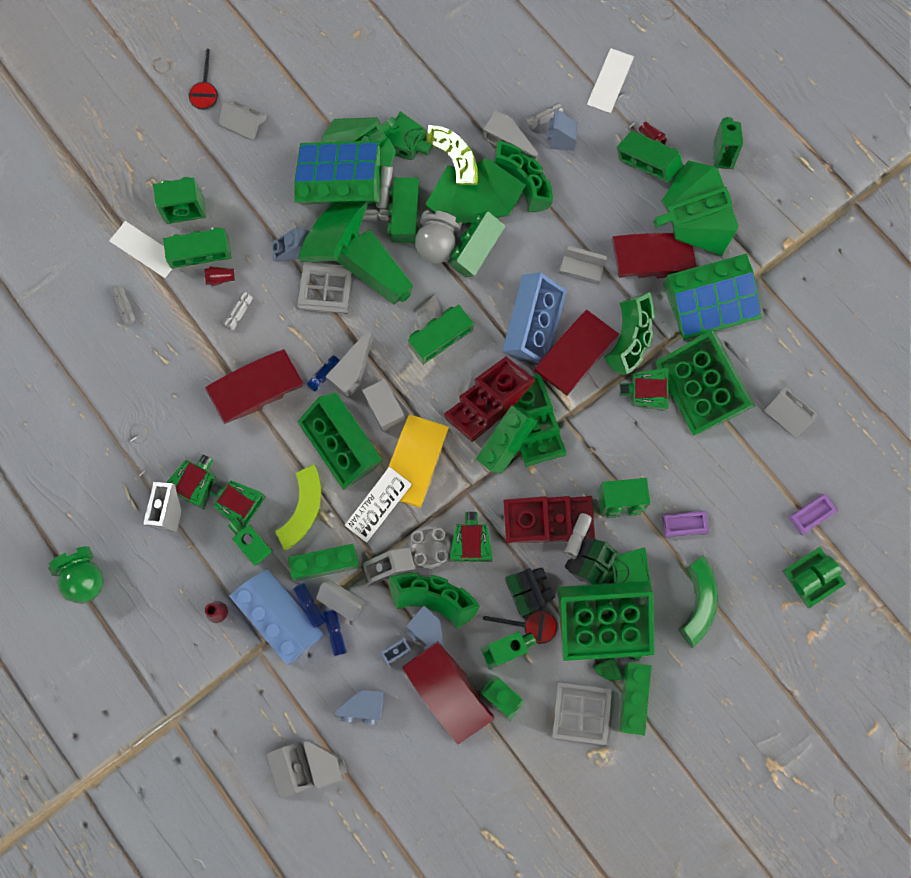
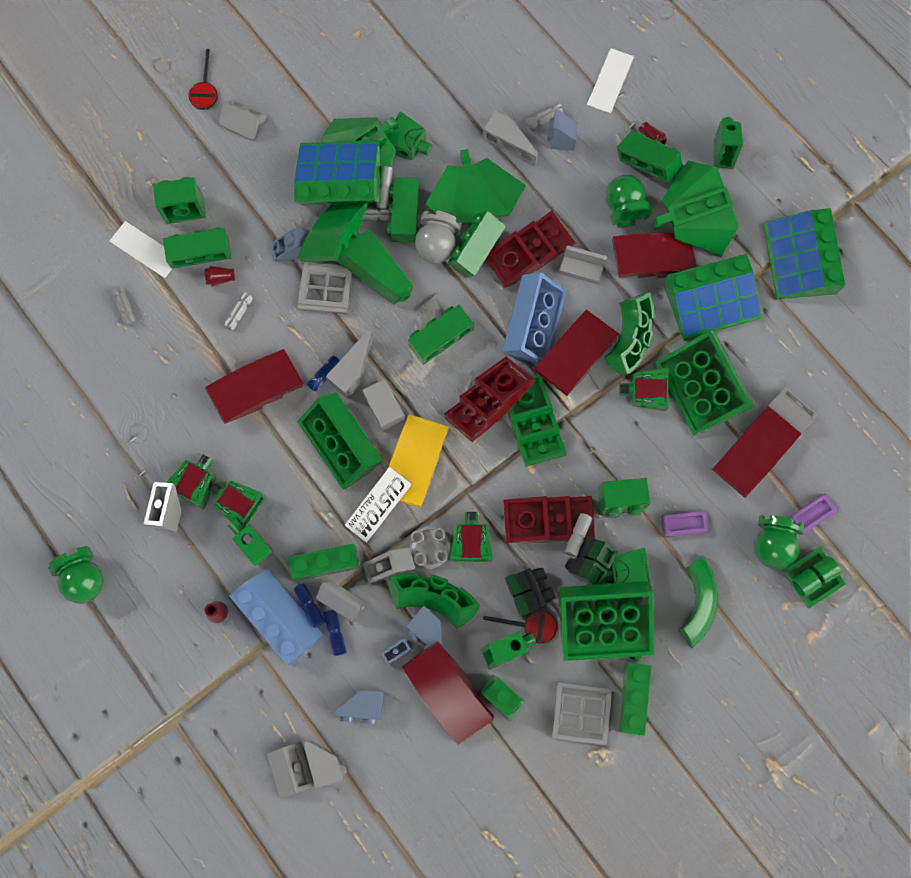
(306, 509): lime tile -> none
(458, 150): tile -> none
(506, 439): green brick -> none
(529, 249): none -> dark red slope
(538, 189): green brick -> none
(608, 670): green tile -> none
(626, 199): none -> green tile
(756, 452): none -> dark red slope
(777, 543): none -> green tile
(804, 255): none -> slope

